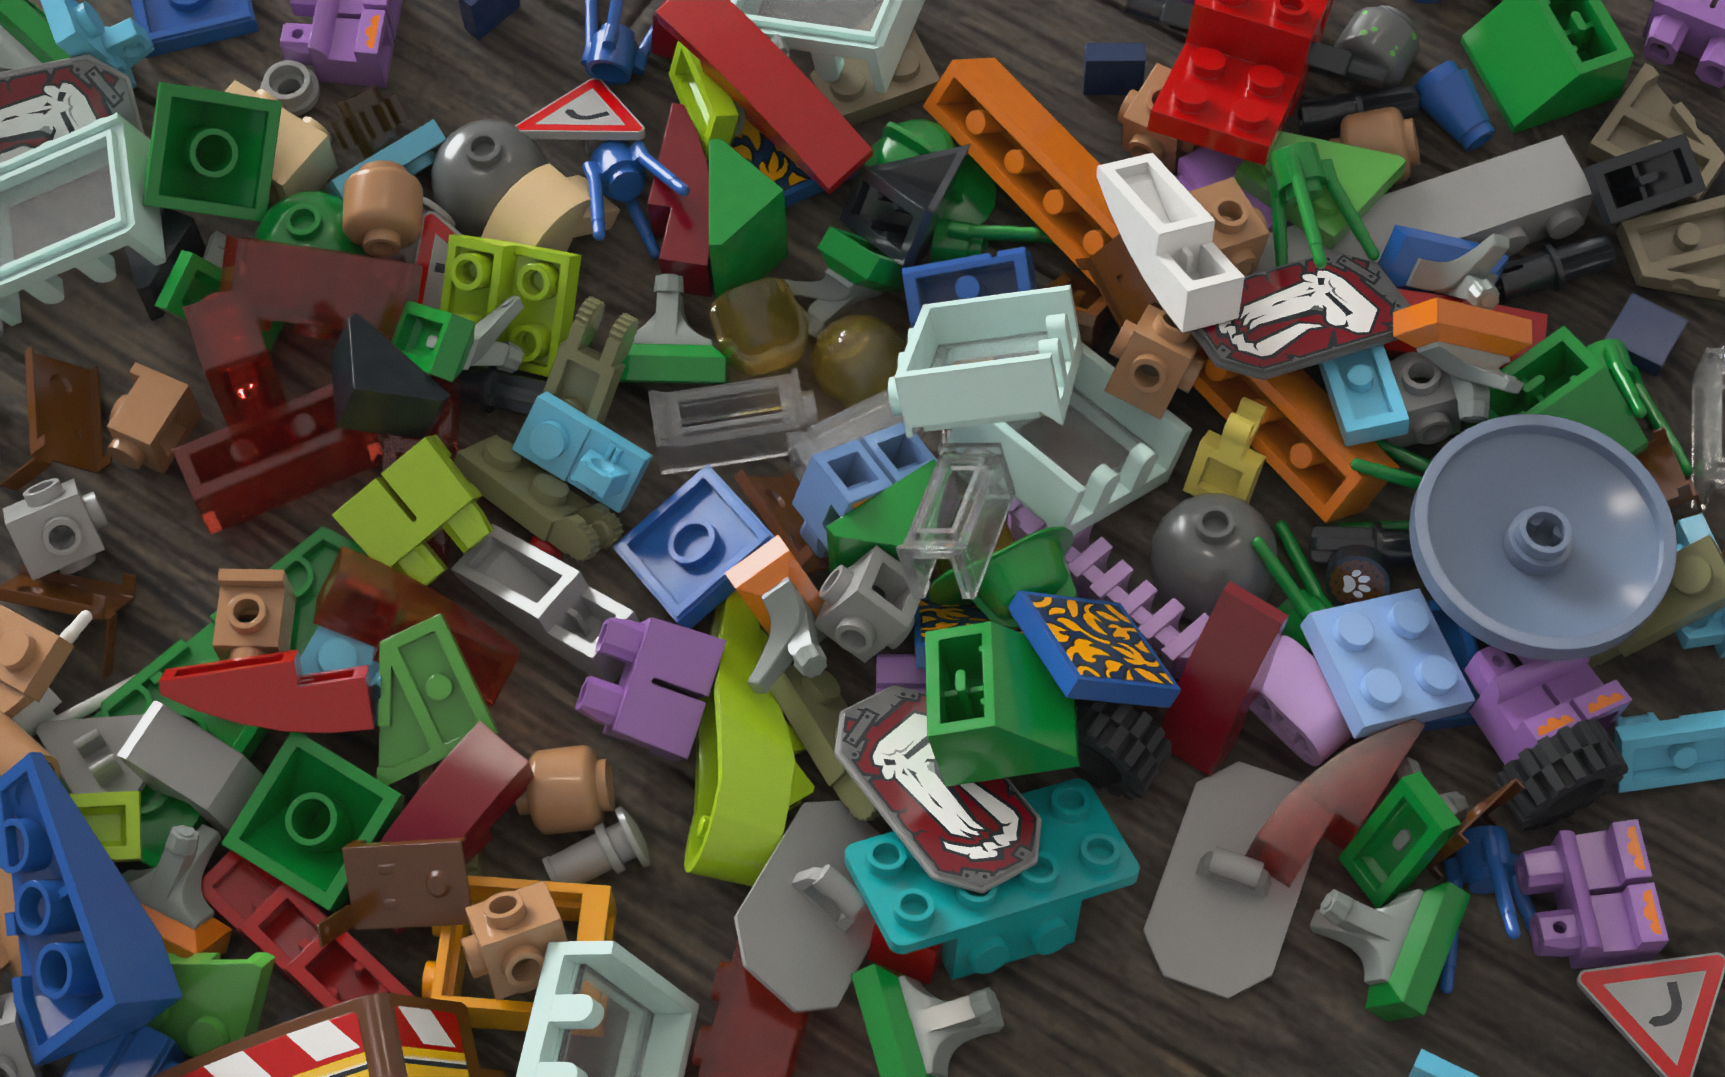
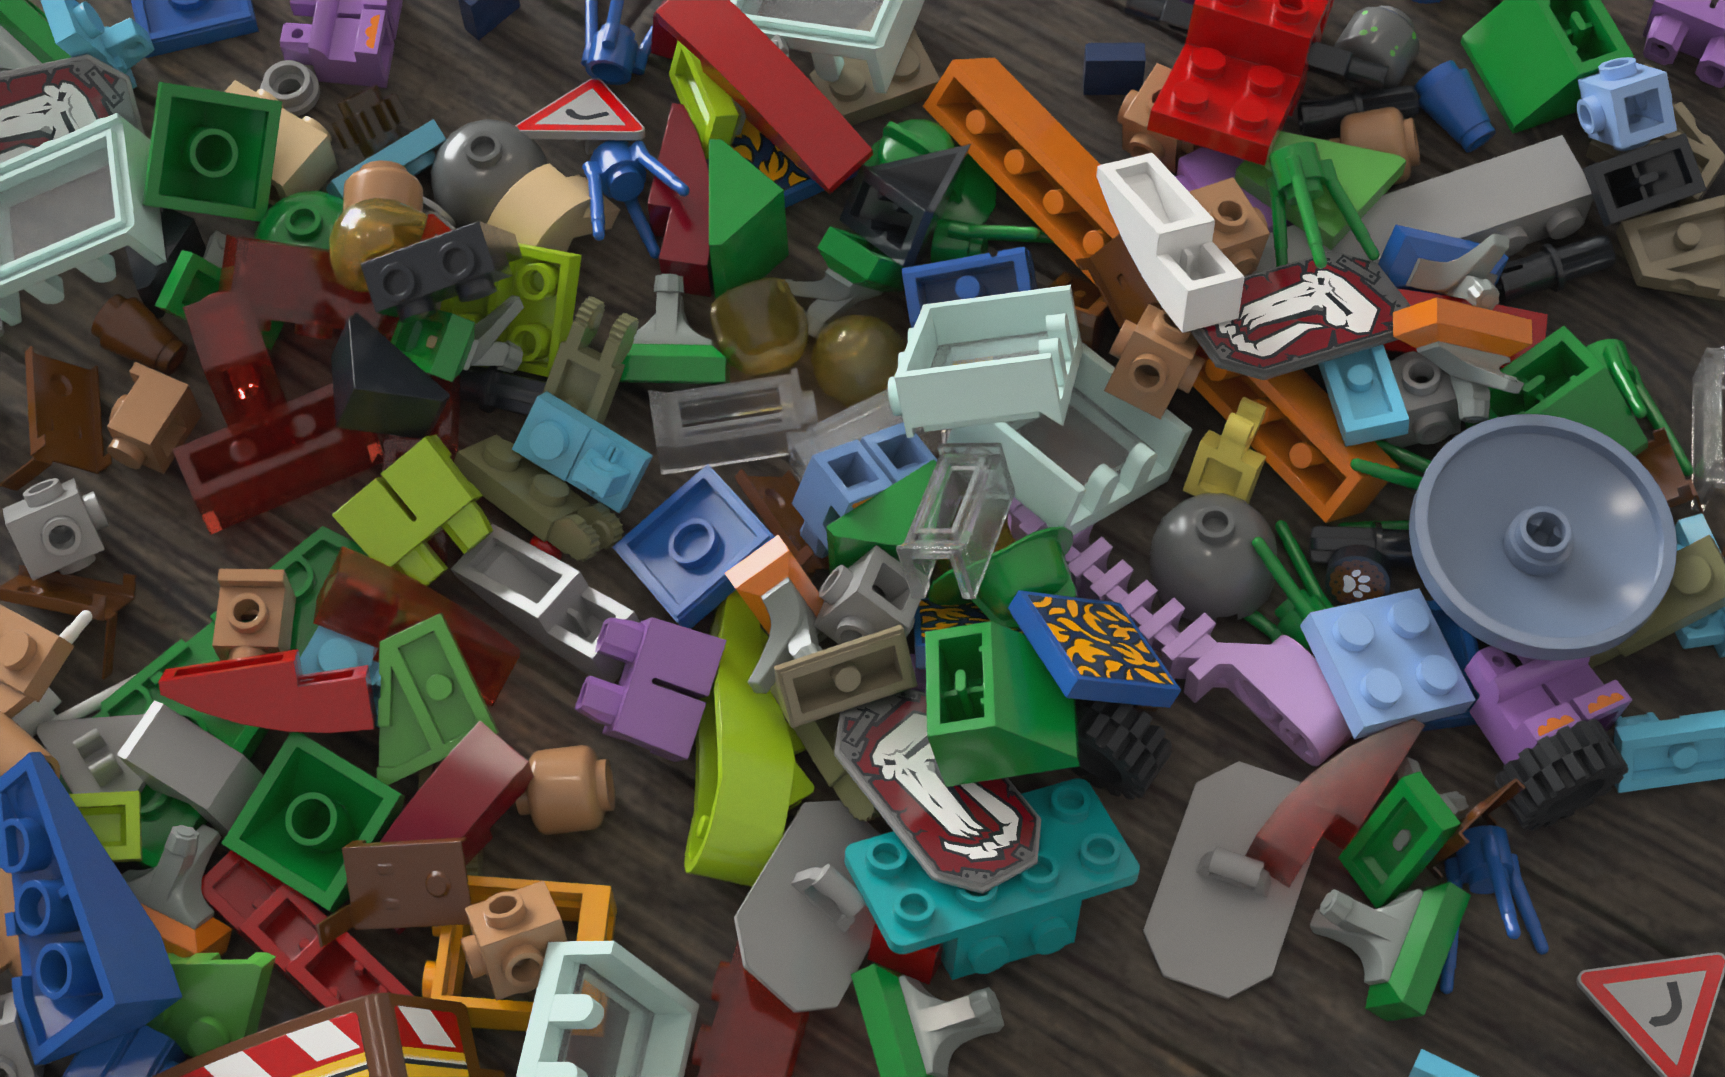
(138, 335): none -> reddish brown cone
(370, 231): none -> clear yellow hair
(440, 268): none -> black plate
(600, 852): light grey pin -> none
(844, 676): none -> dark tan slope
(1223, 678): dark red slope -> none
(1601, 897): medium lavender hips -> none
(1626, 104): none -> light blue brick
(1647, 333): dark blue tile -> none

